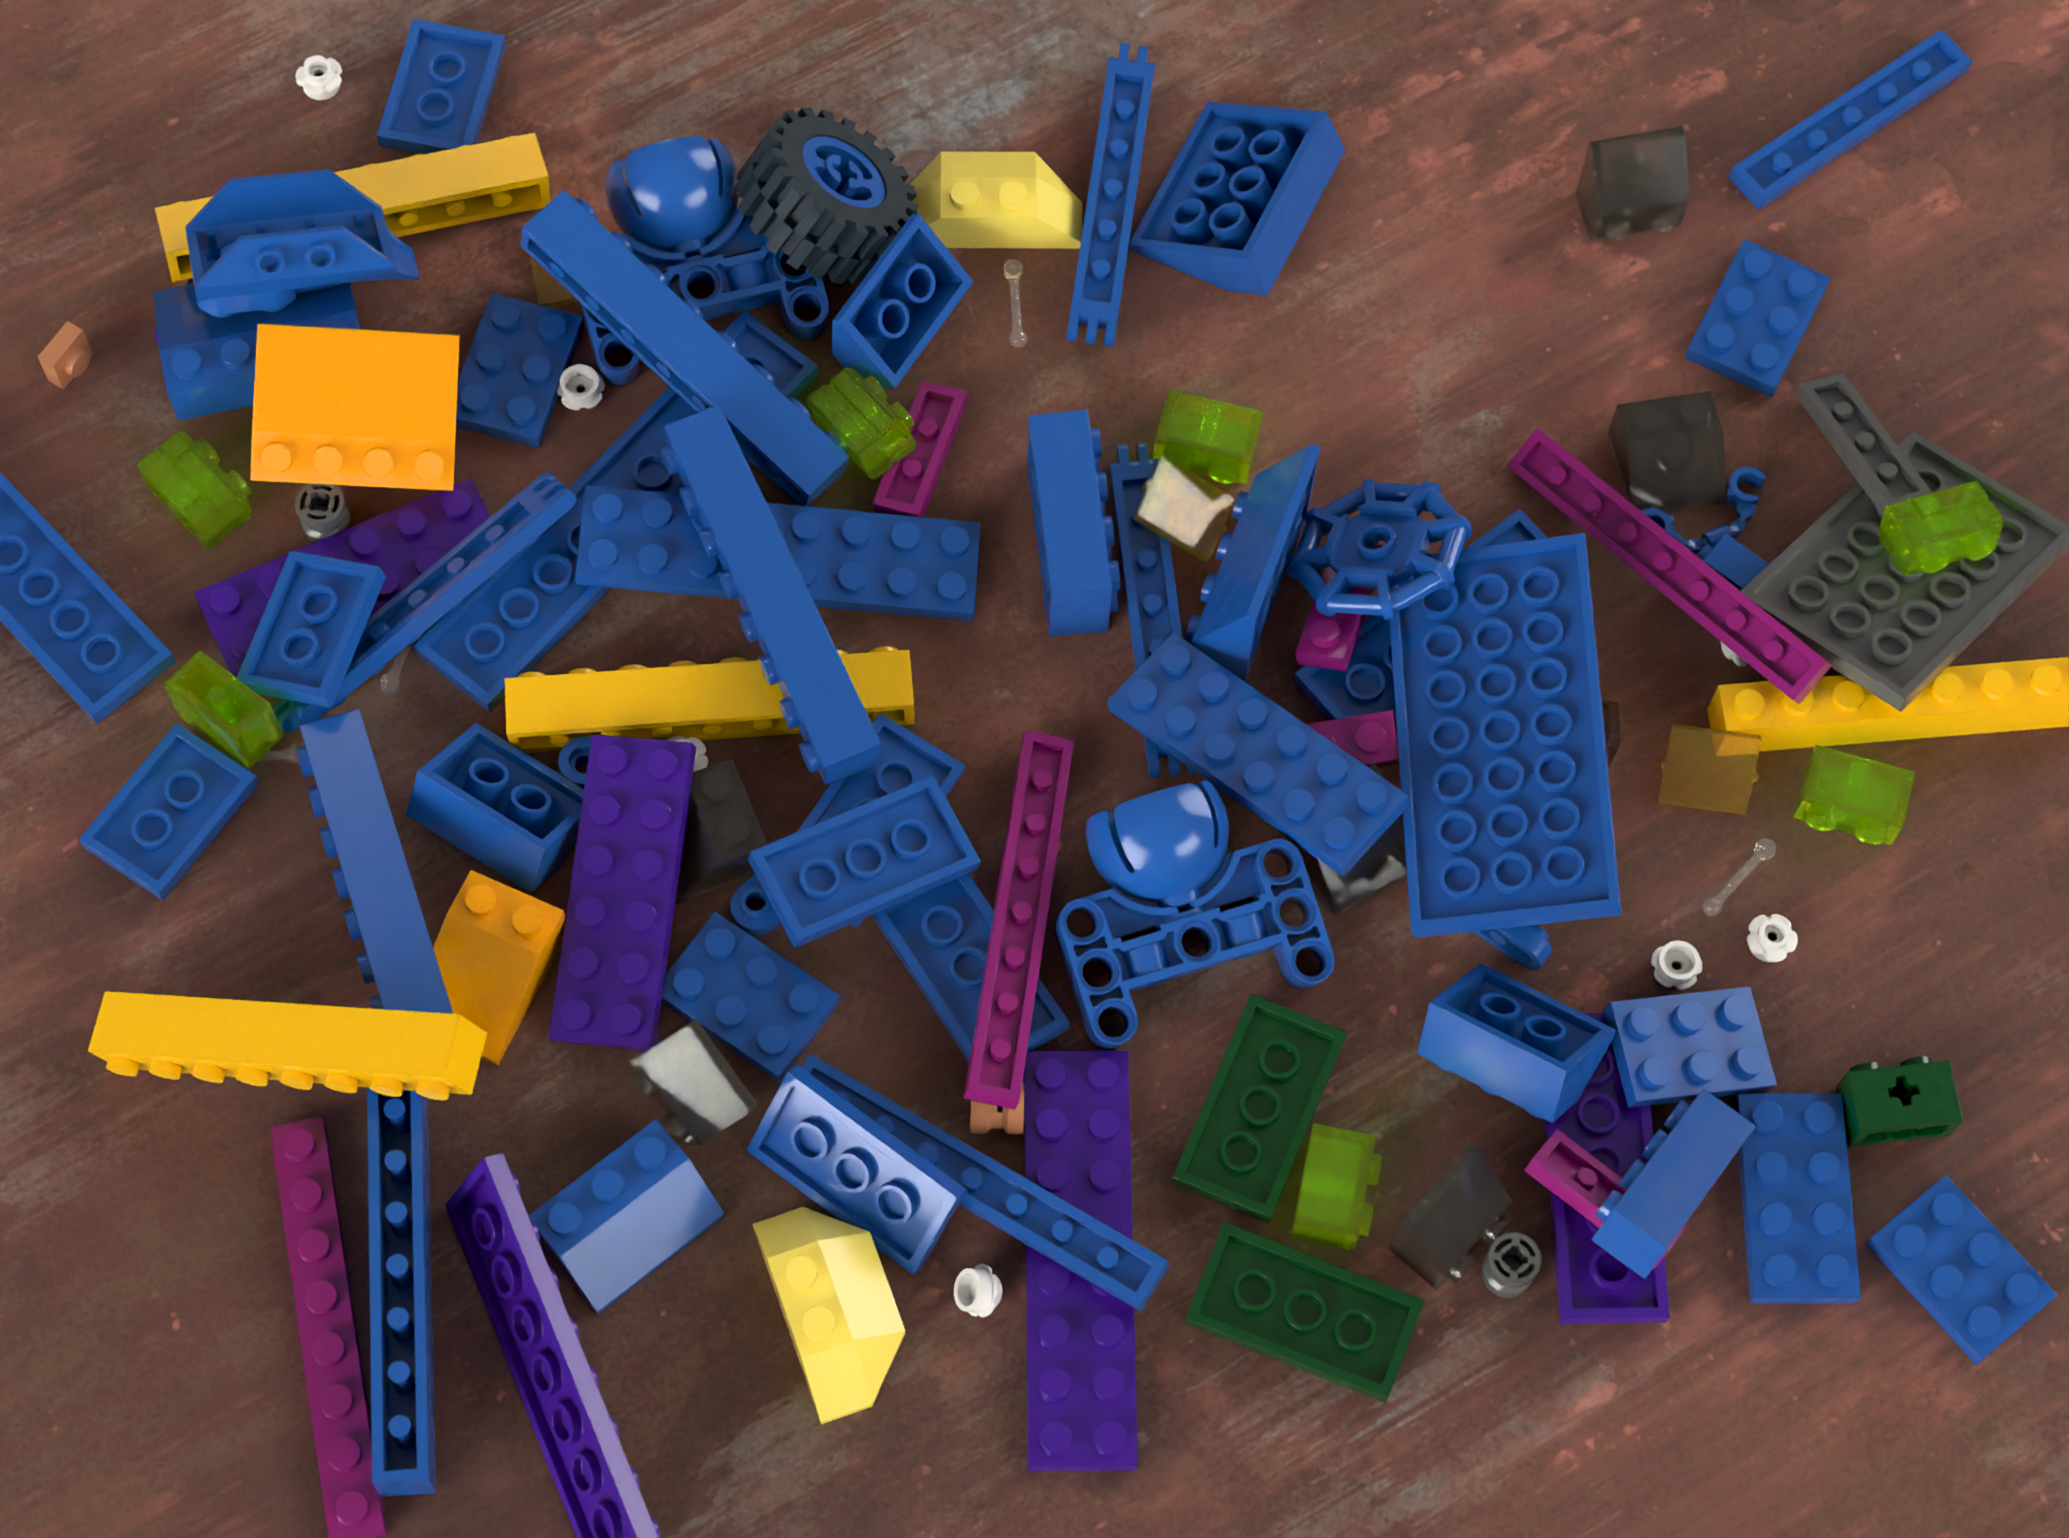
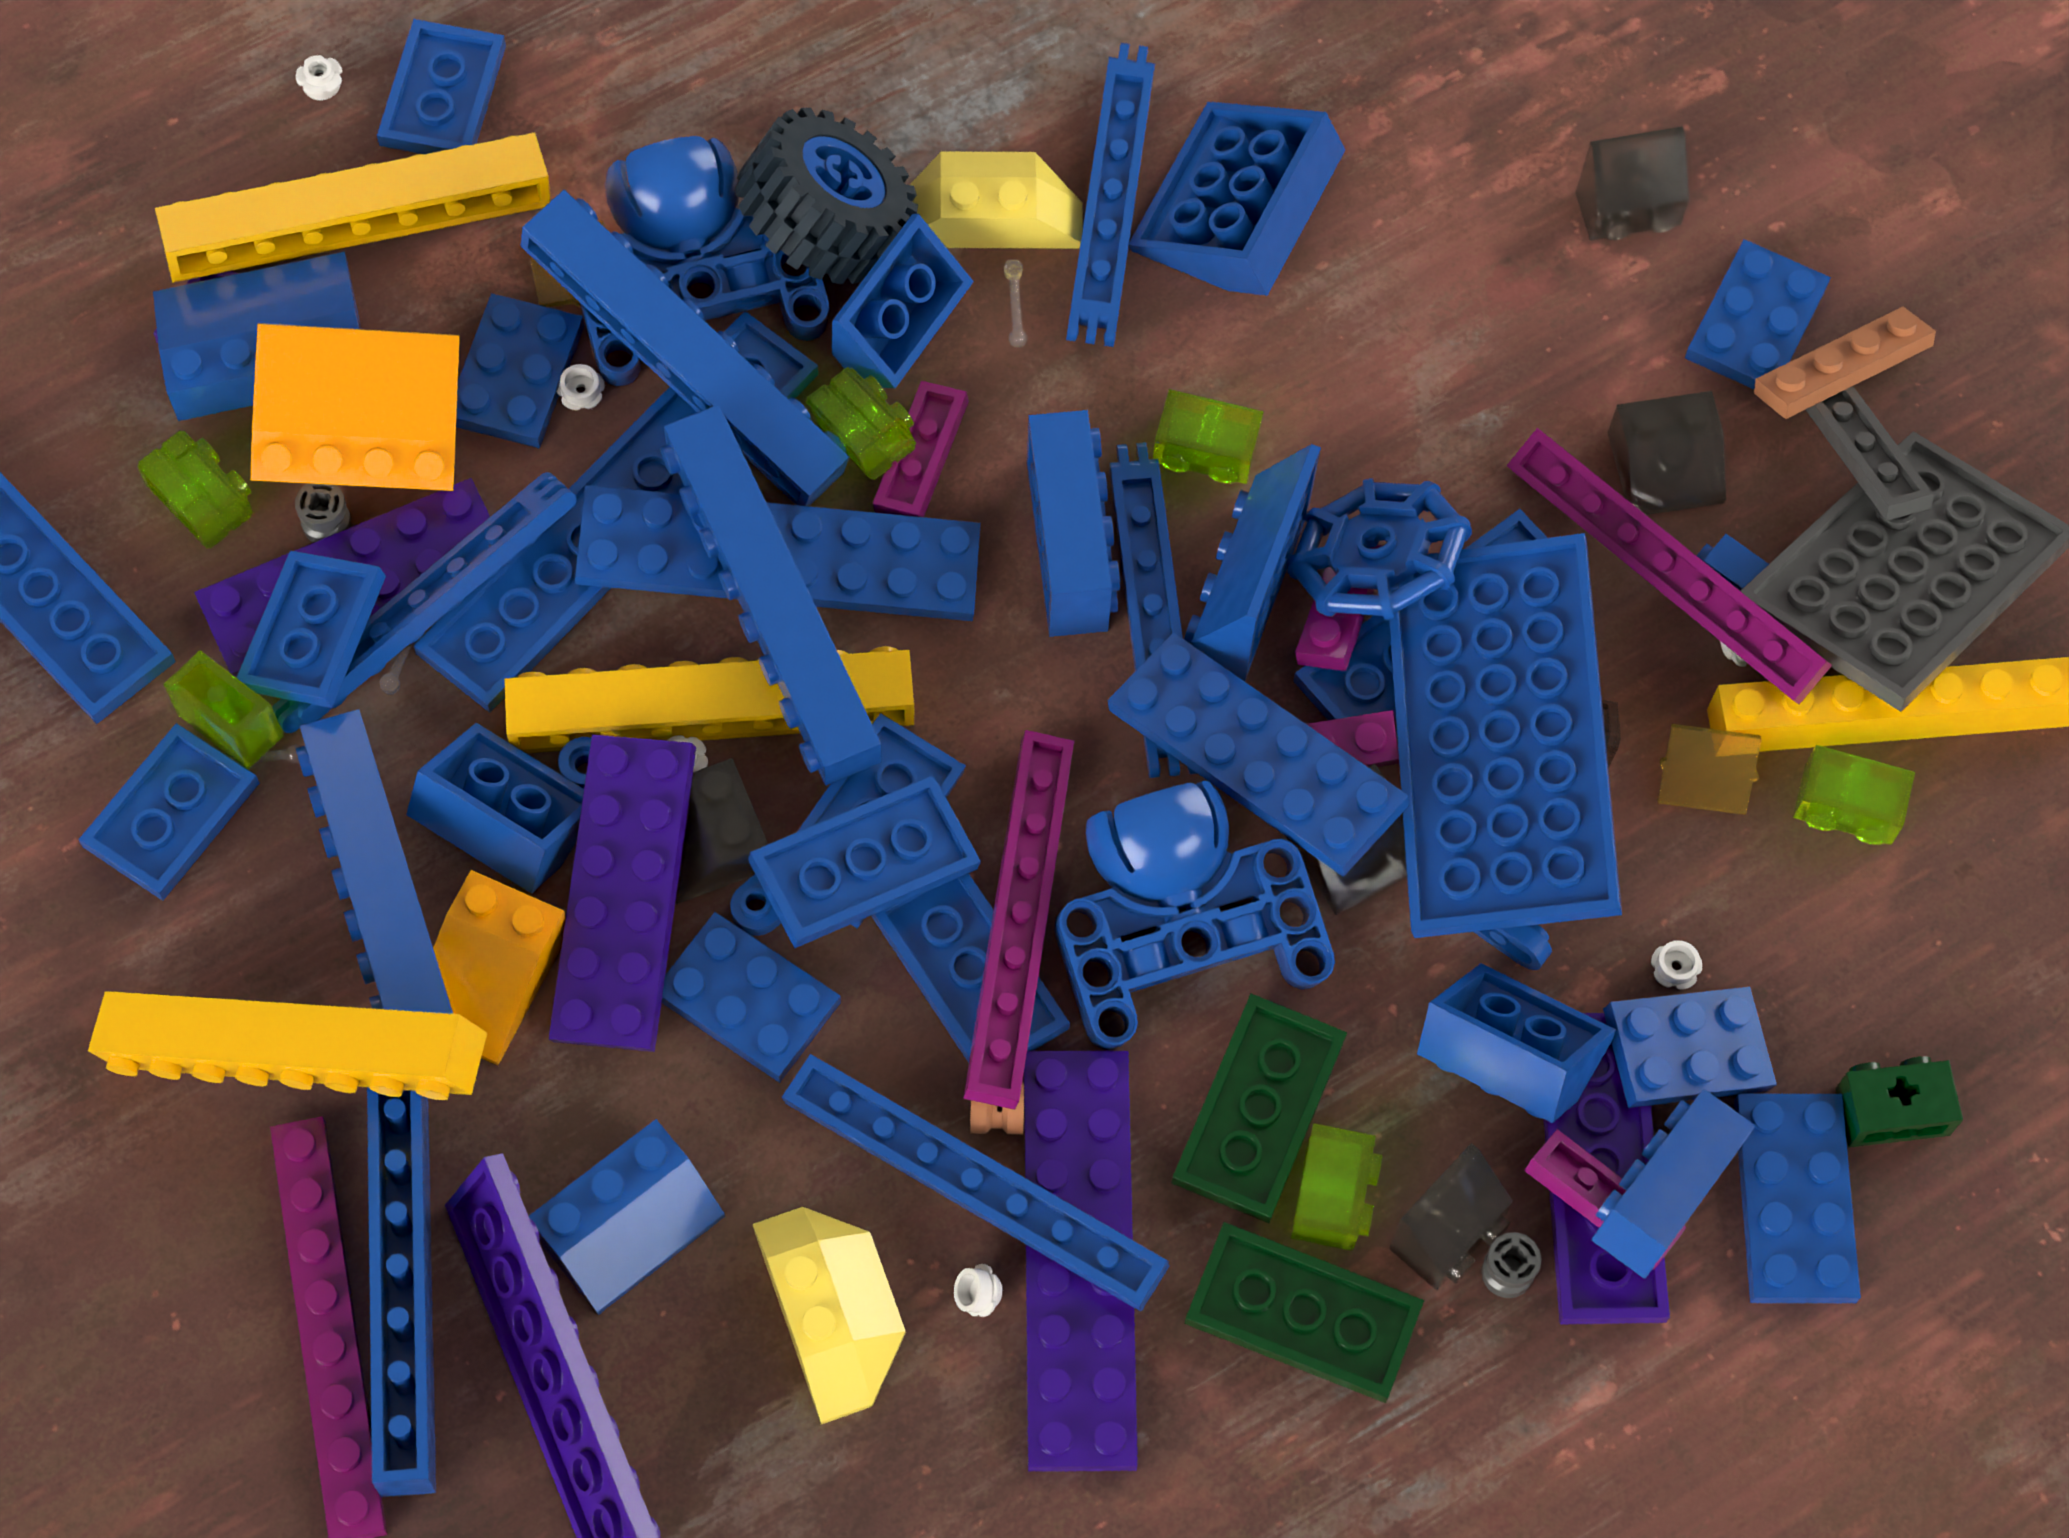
(66, 355): nougat plate -> none
(286, 237): blue slope -> none
(691, 1084): clear smoke slope -> none
(855, 1169): blue plate -> none
(1184, 508): clear yellow piece -> none
(1744, 504): blue piece -> none
(1763, 947): white plate -> none
(1764, 851): clear hinge -> none
(1844, 362): none -> nougat plate
(1849, 119): blue plate -> none
(1941, 528): clear neon green brick -> none
(1961, 1269): blue plate -> none

